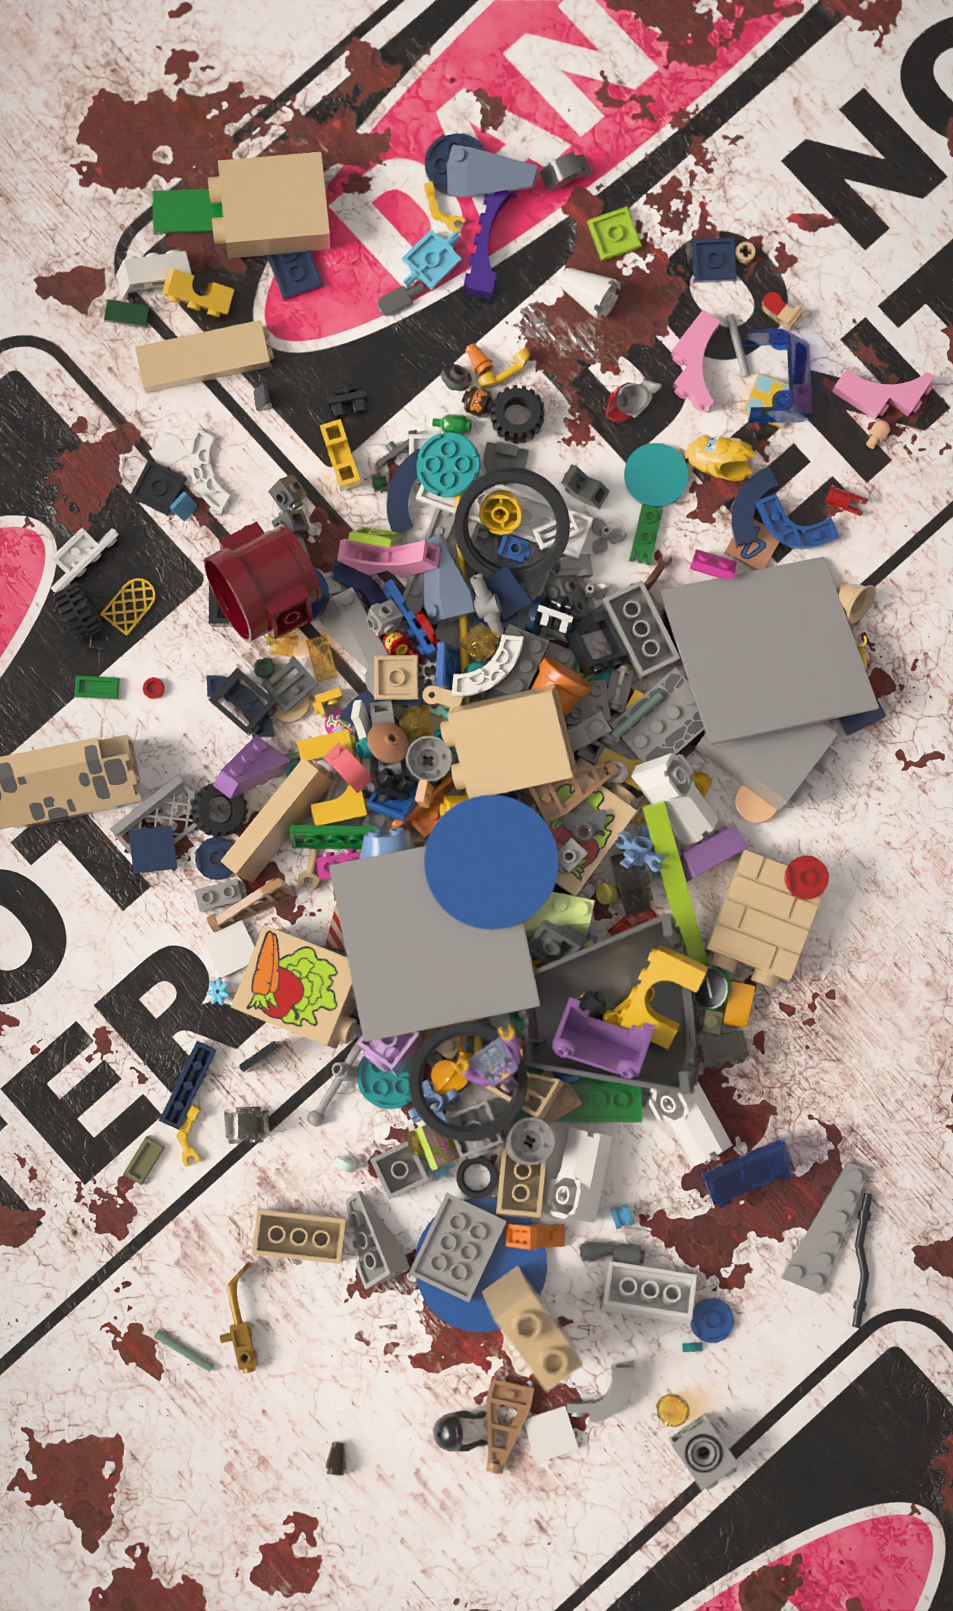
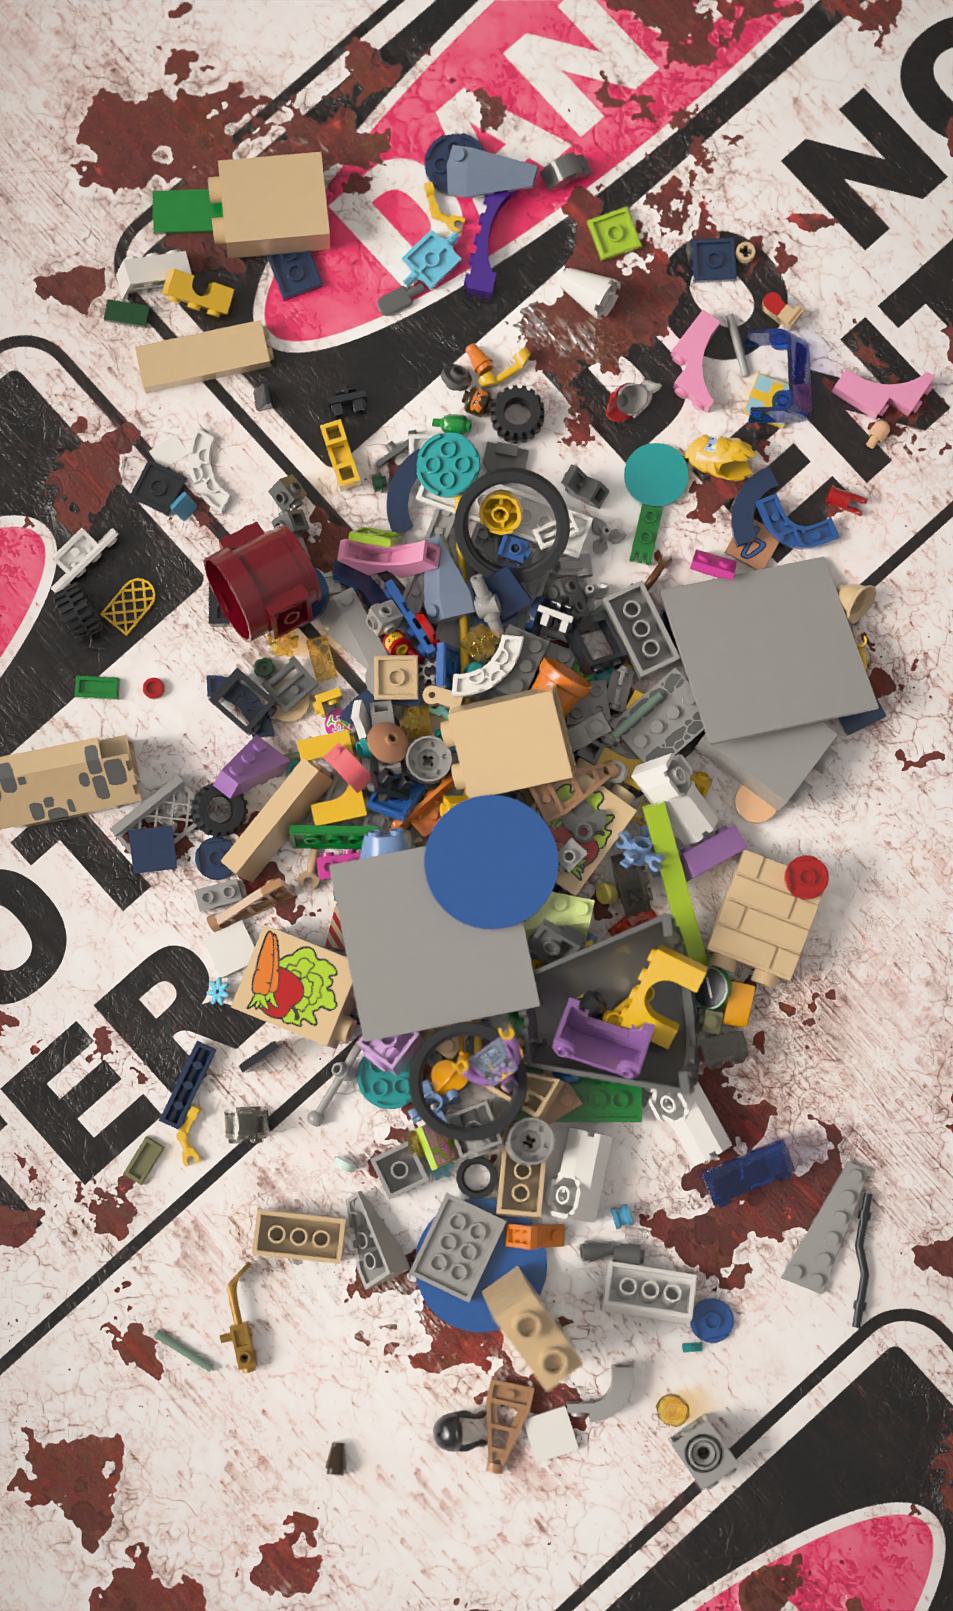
(424, 793): light nougat tile -> none

